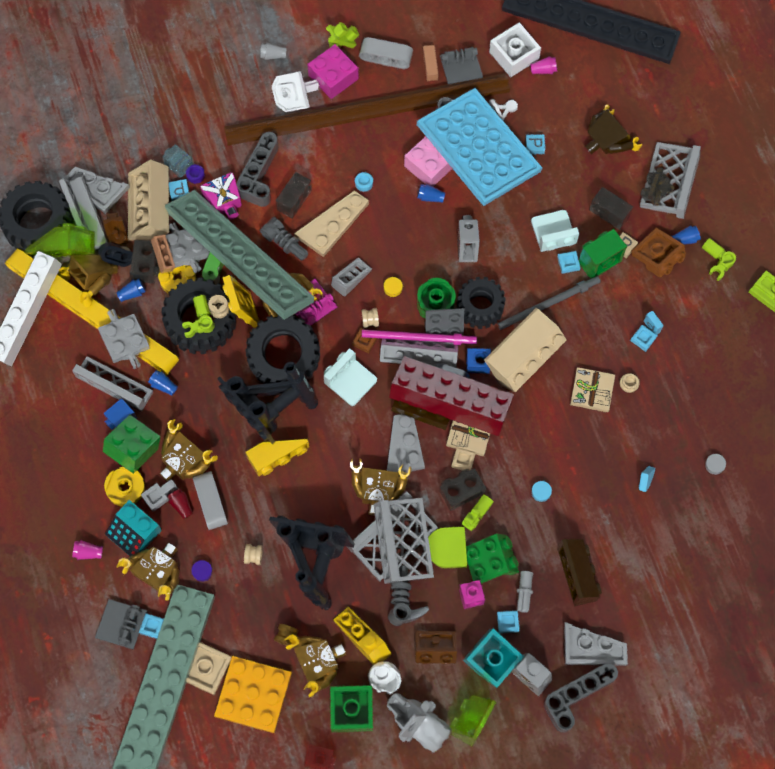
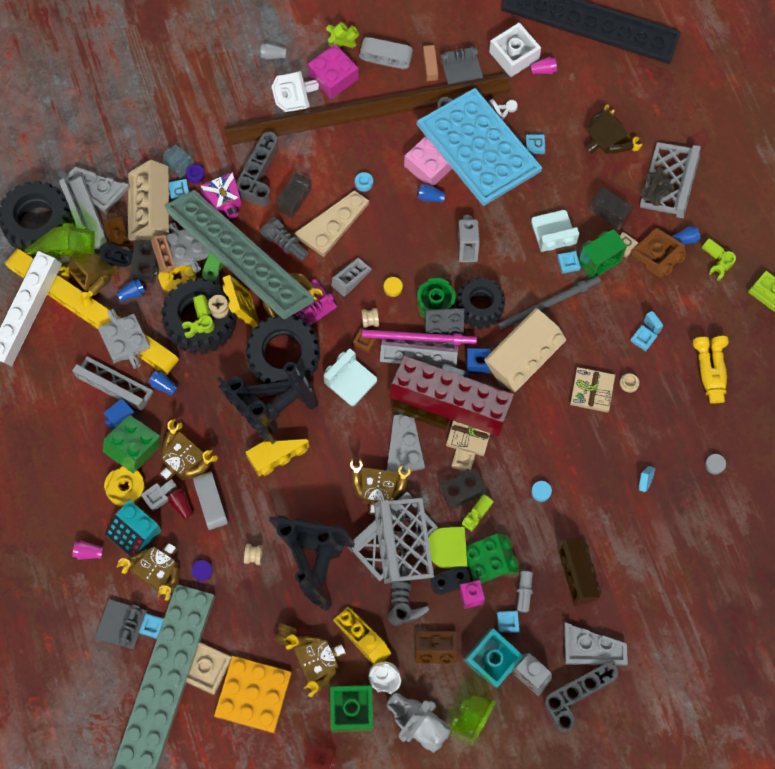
(450, 580): none -> black plate
(713, 378): none -> yellow piece

